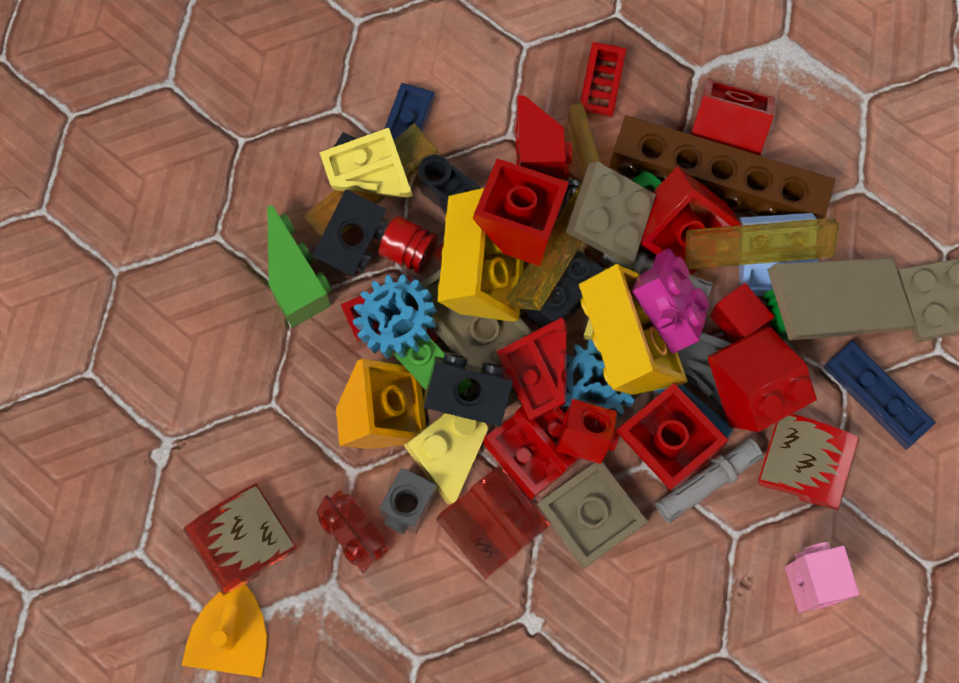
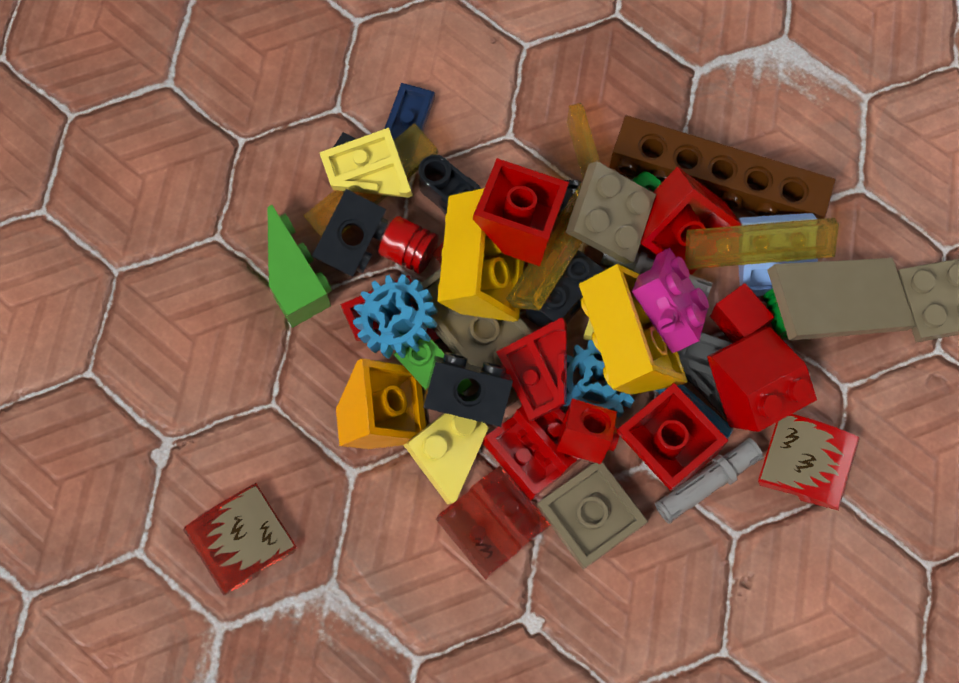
(229, 635): light orange shield -> none
(339, 517): clear red hinge -> none
(407, 485): dark grey brick -> none
(540, 141): red slope -> none
(606, 53): red slope -> none
(734, 116): red slope -> none
(821, 577): bright pink brick -> none
(879, 395): dark blue tile -> none

